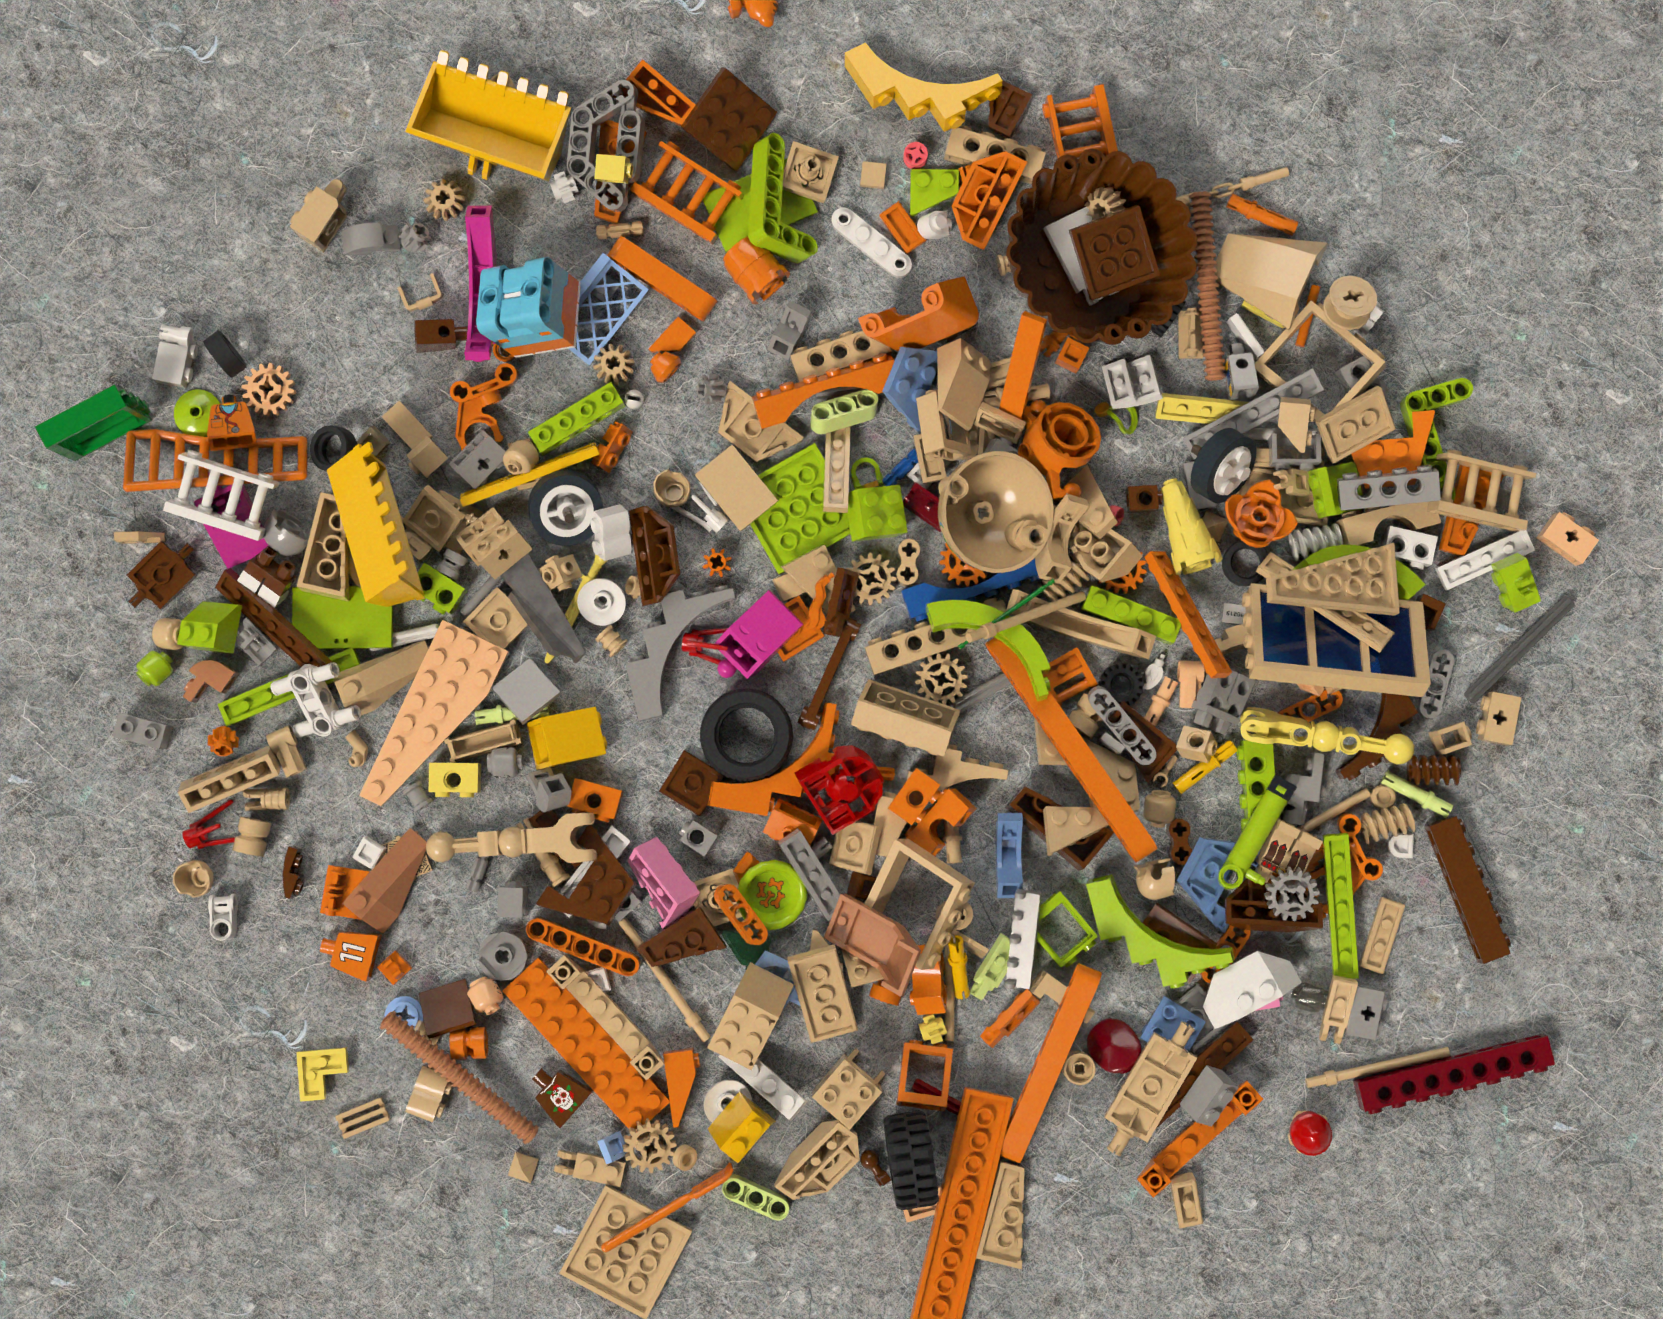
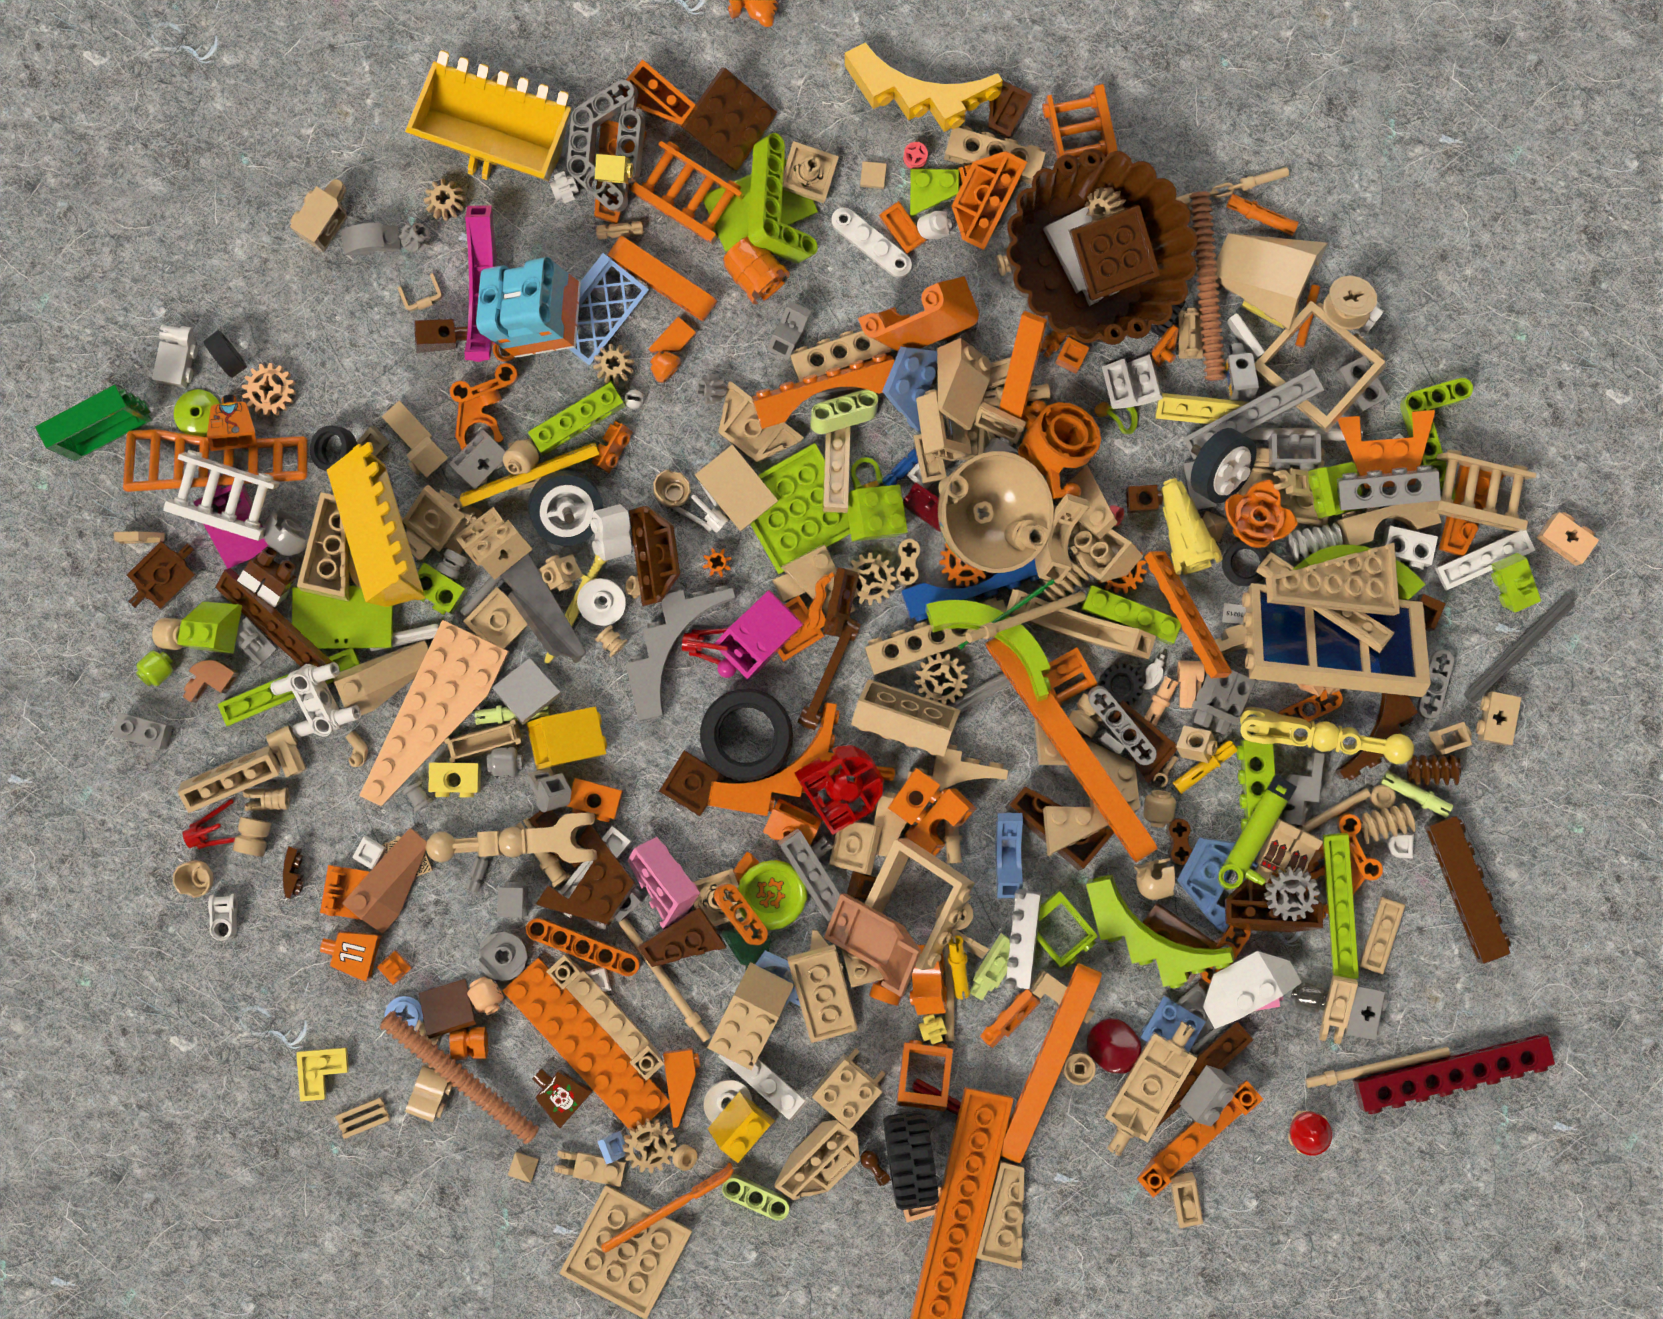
(223, 741): orange gear -> none
(709, 837): light grey brick -> none
(1165, 347): none -> orange piece
(1294, 420): tan slope -> none
(1355, 424): tan tile -> none

